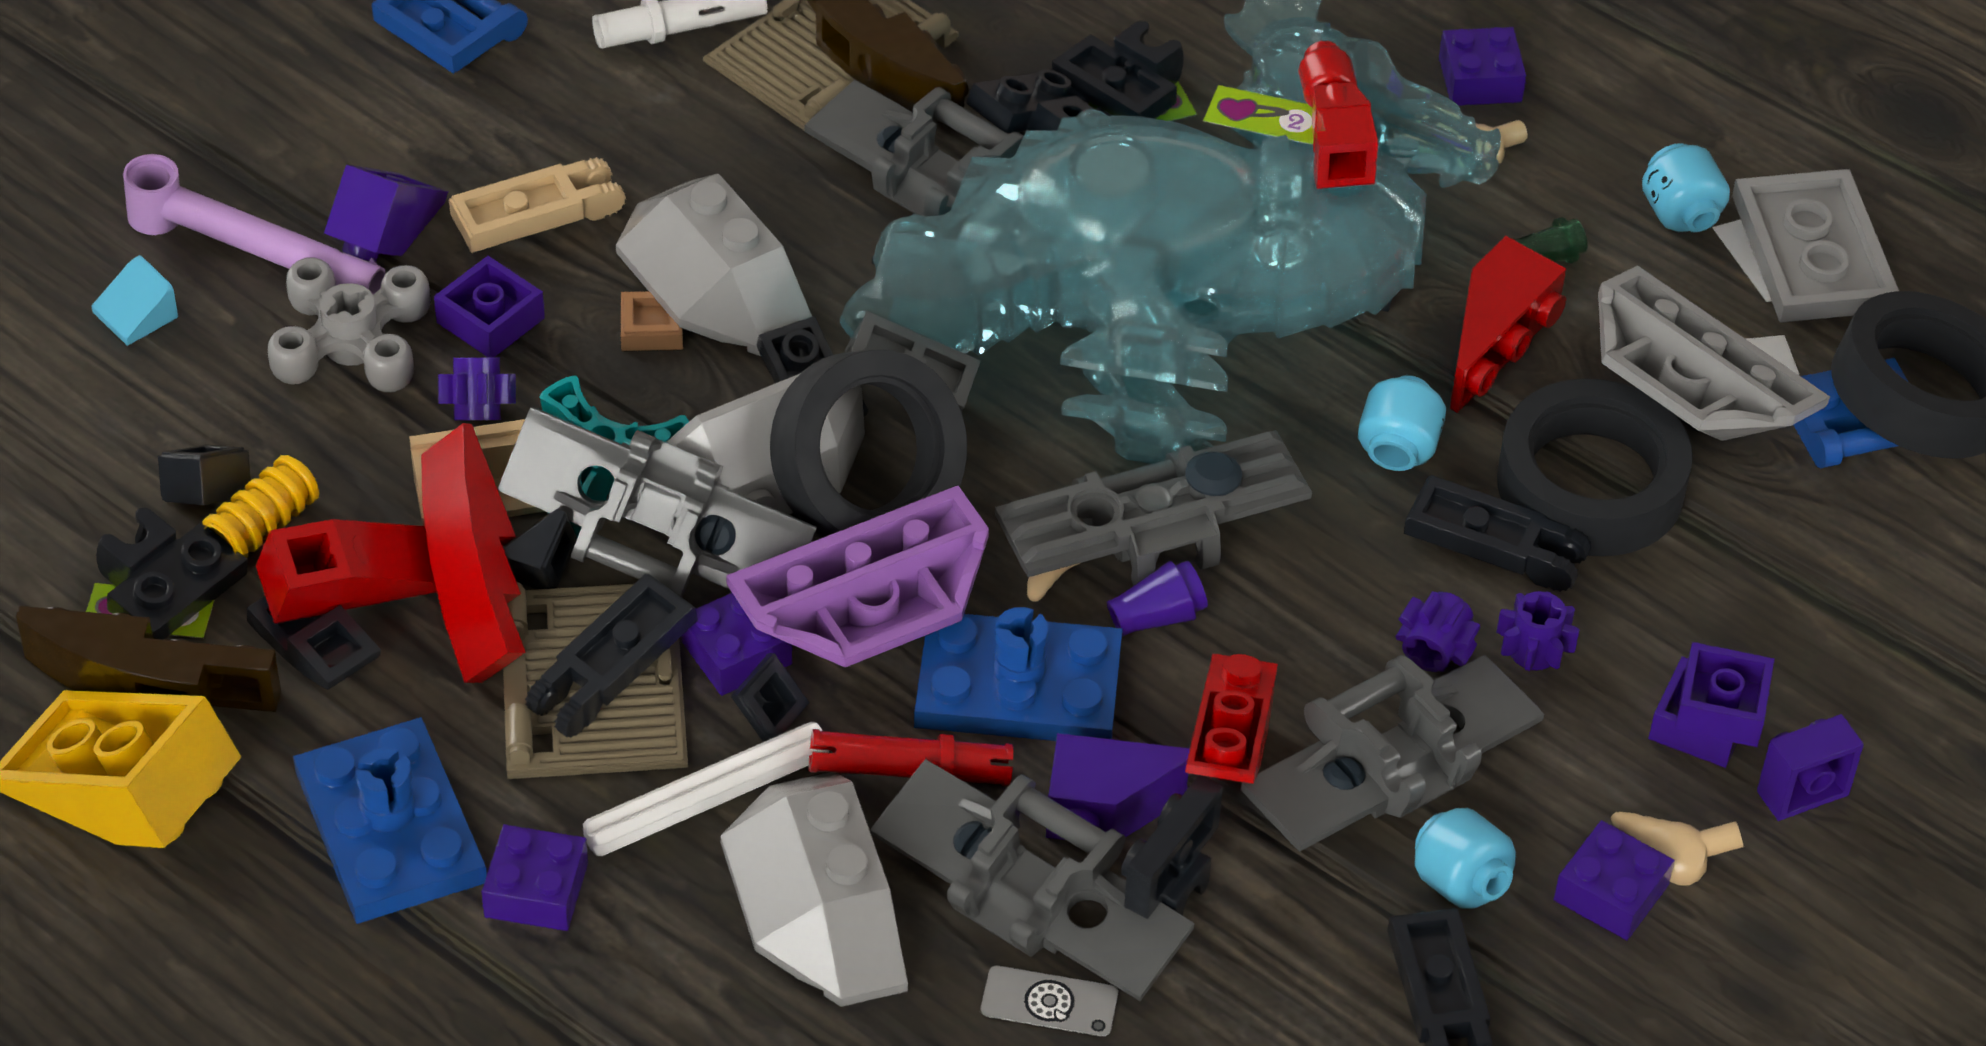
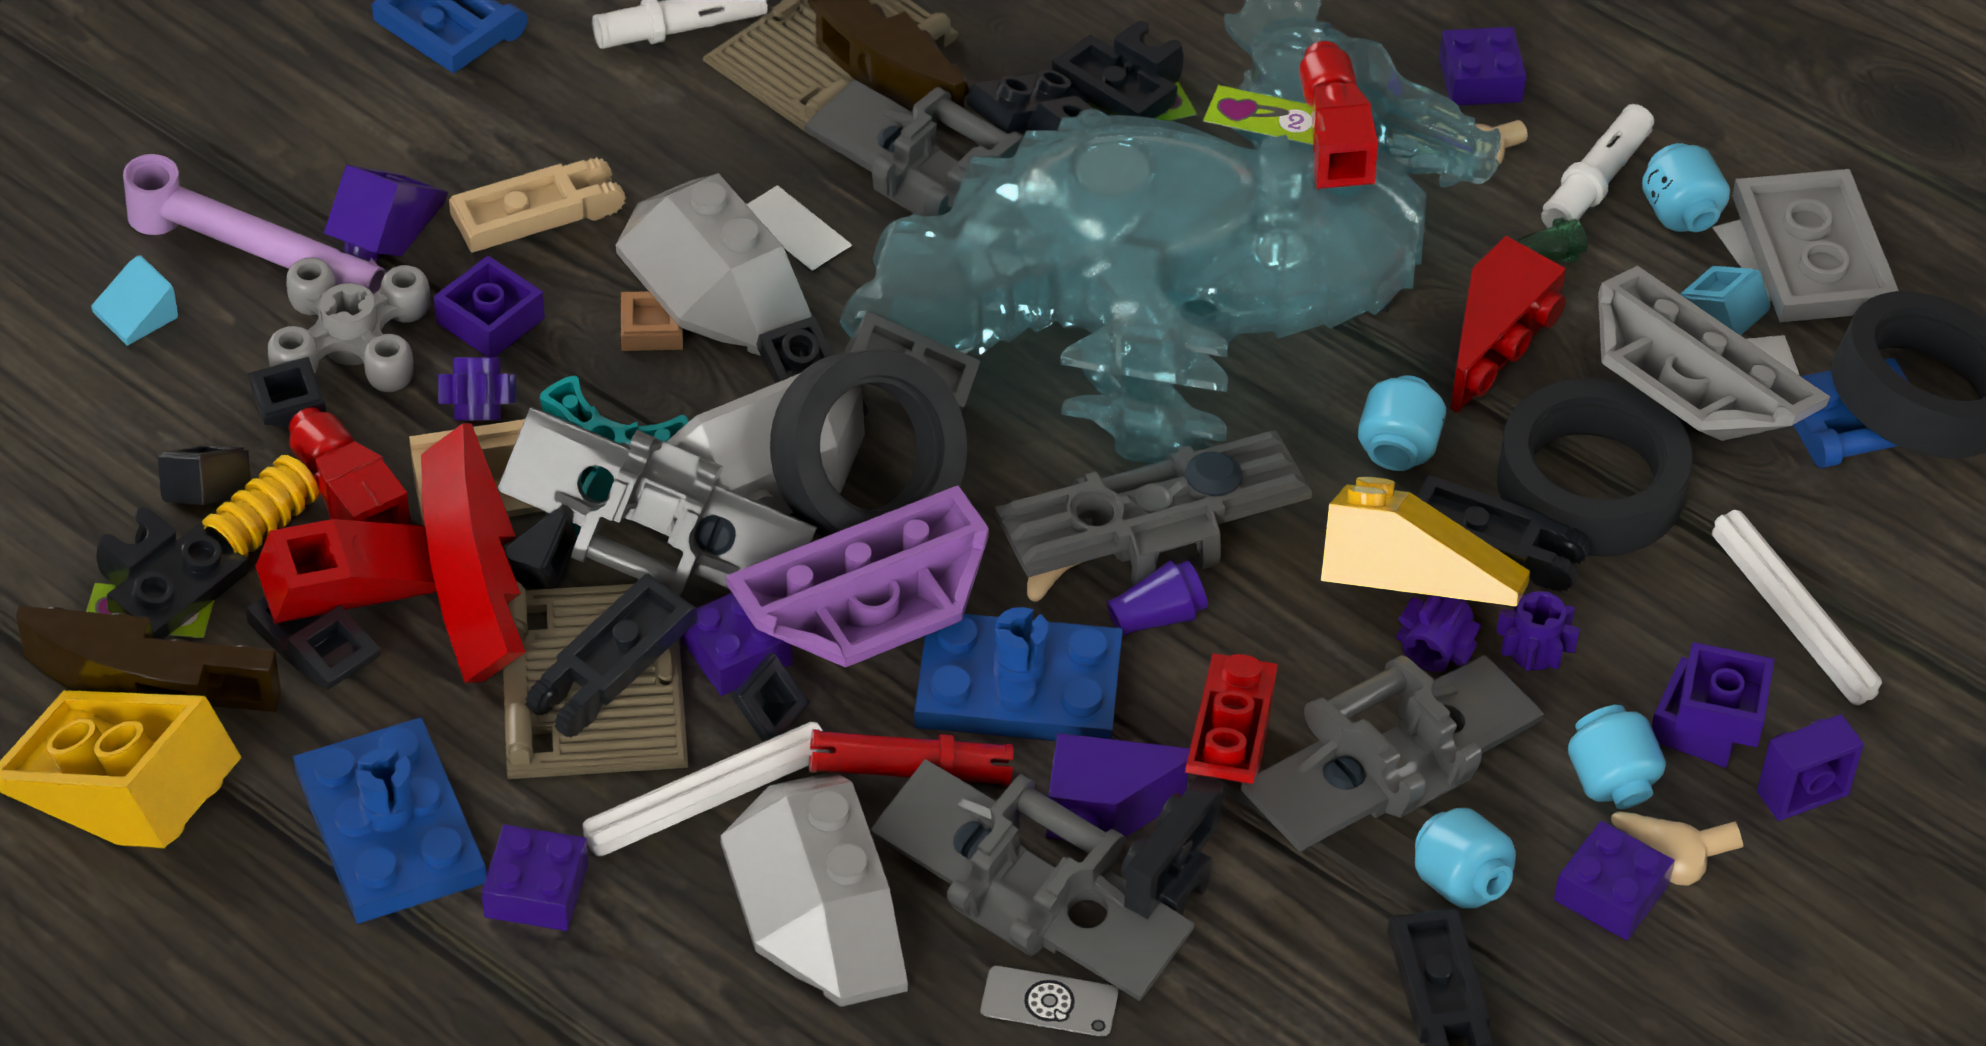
(285, 391): none -> black slope
(348, 475): none -> red piece
(798, 228): none -> white sticker
(1408, 546): none -> yellow slope
(1587, 181): none -> white pin
(1616, 756): none -> medium azure head
(1730, 296): none -> medium azure slope
(1797, 607): none -> white axle

